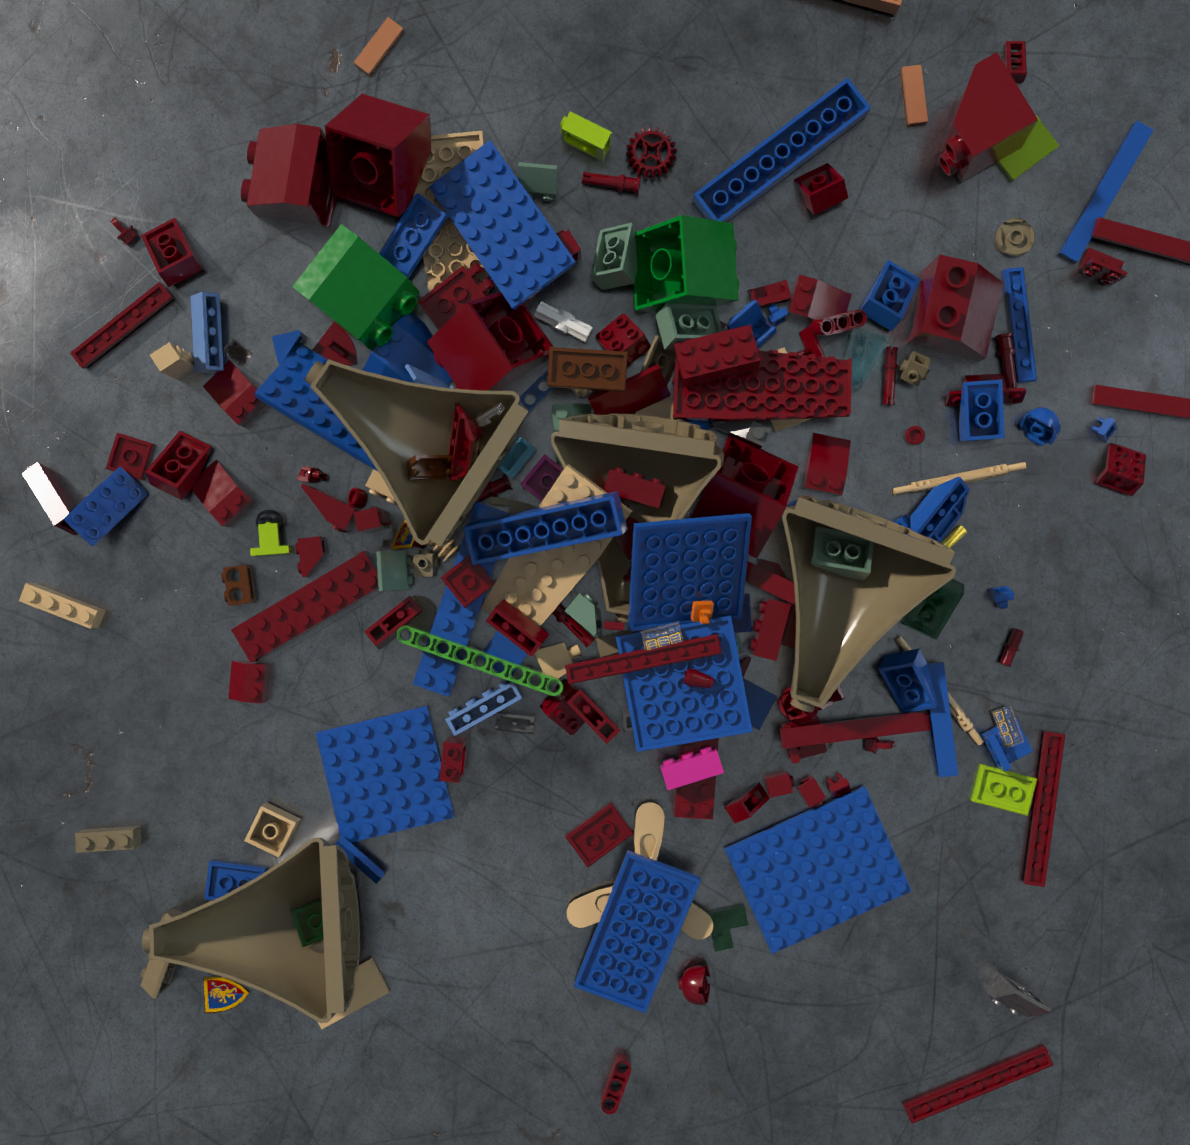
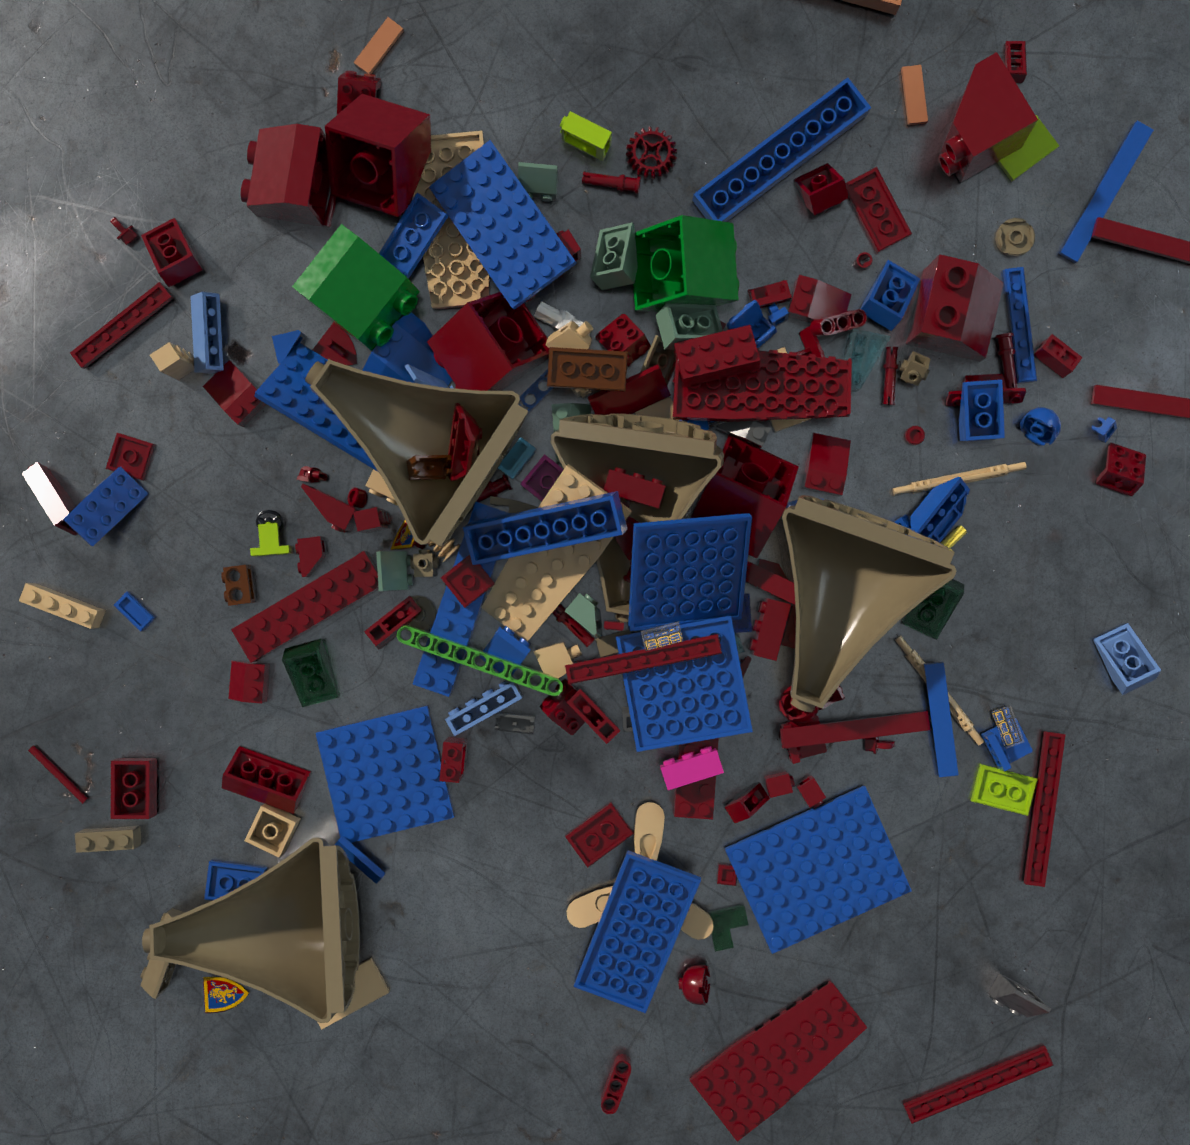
(57, 774): none -> dark red bar
(133, 788): none -> dark red brick
(134, 611): none -> blue tile
(178, 465): dark red slope -> none
(221, 494): dark red slope -> none
(265, 779): none -> dark red slope
(309, 922): dark green plate -> none
(310, 672): none -> clear green slope
(353, 85): none -> dark red bracket
(453, 294): dark red tile -> none
(482, 418): clear tile -> none
(517, 627): dark red brick -> none
(571, 336): none -> tan torso
(697, 679): dark red cone -> none
(702, 611): orange tile -> none
(726, 875): none -> dark red tile
(758, 702): blue tile -> none
(777, 1060): none -> dark red wing
(840, 787): dark red tile -> none
(842, 553): sand green slope -> none
(863, 256): none -> dark red hinge
(877, 210): none -> dark red tile
(909, 680): blue slope -> none
(1001, 596): blue tile -> none
(1011, 647): dark red axle -> none
(1057, 356): none -> dark red hinge
(1102, 267): dark red bracket -> none
(1126, 659): none -> medium blue slope

